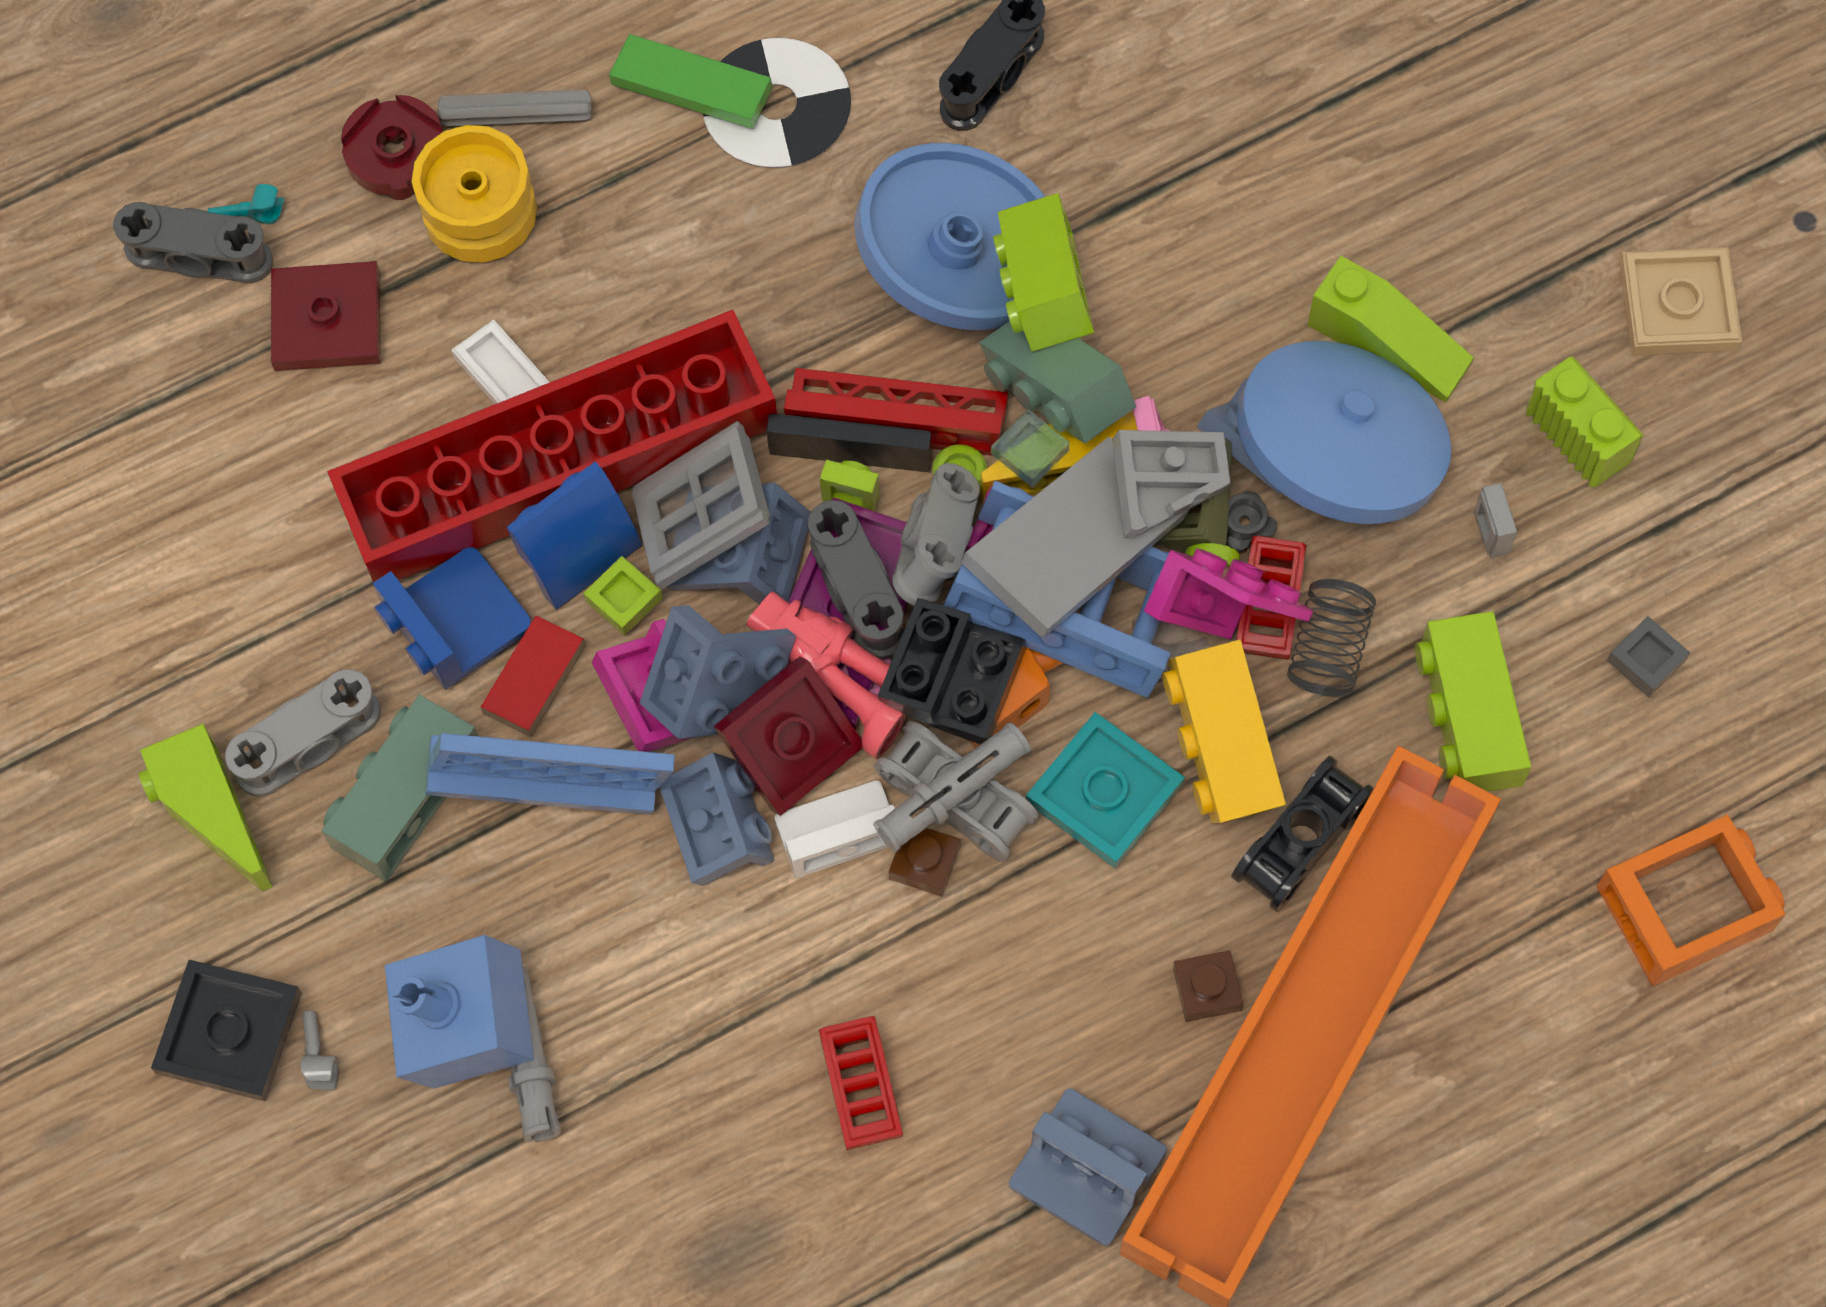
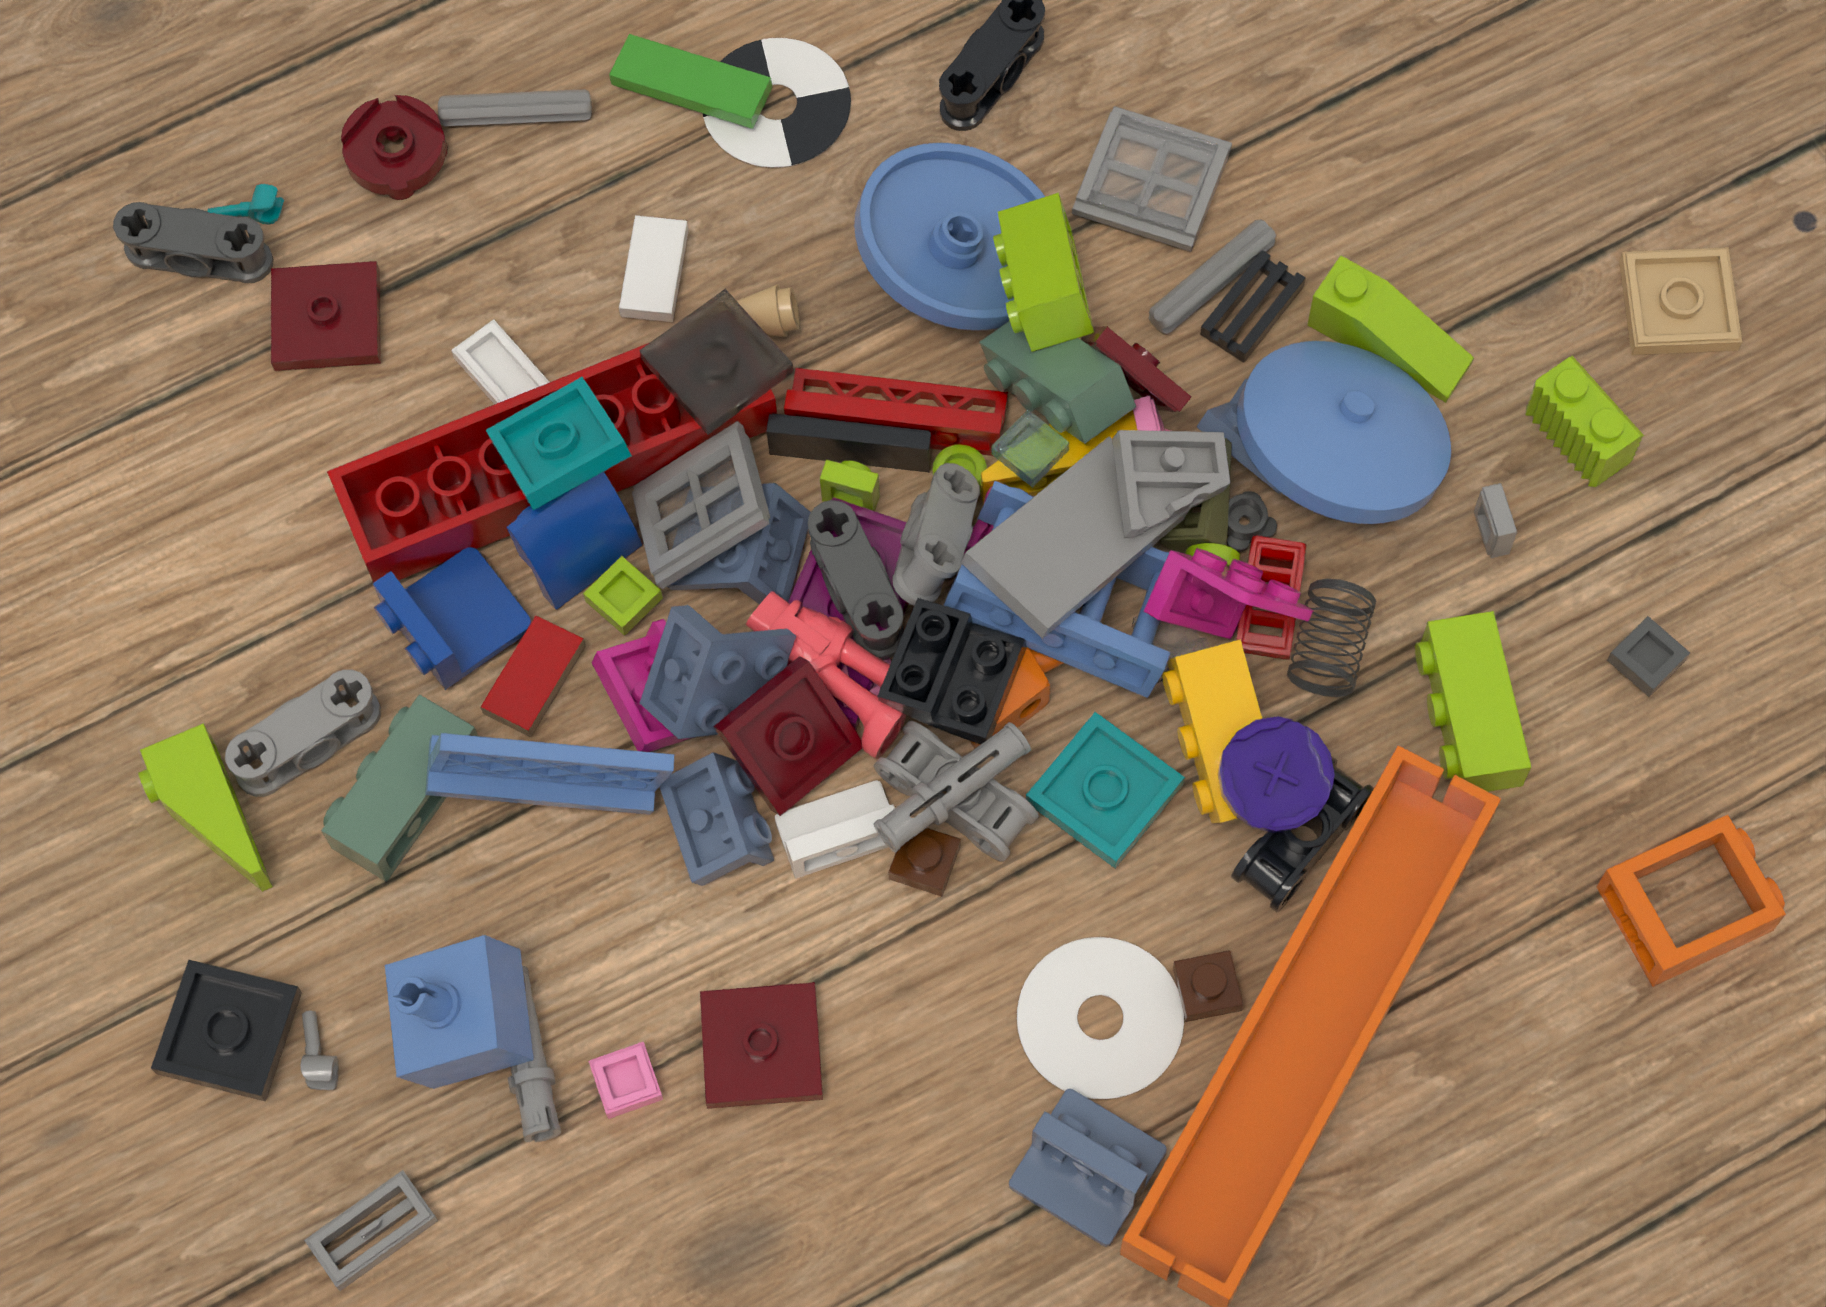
(385, 1247): none -> light grey tile
(474, 193): yellow wheel -> none
(558, 443): none -> teal plate
(625, 1080): none -> bright pink tile
(653, 268): none -> white tile
(716, 361): none -> clear smoke tile
(761, 1045): none -> dark red plate
(773, 310): none -> tan cone
(849, 1034): red slope -> none
(1092, 1066): none -> white sticker
(1139, 369): none -> dark red plate
(1152, 178): none -> clear piece
(1211, 276): none -> light grey axle
(1275, 274): none -> black tile
(1275, 774): none -> dark purple tile

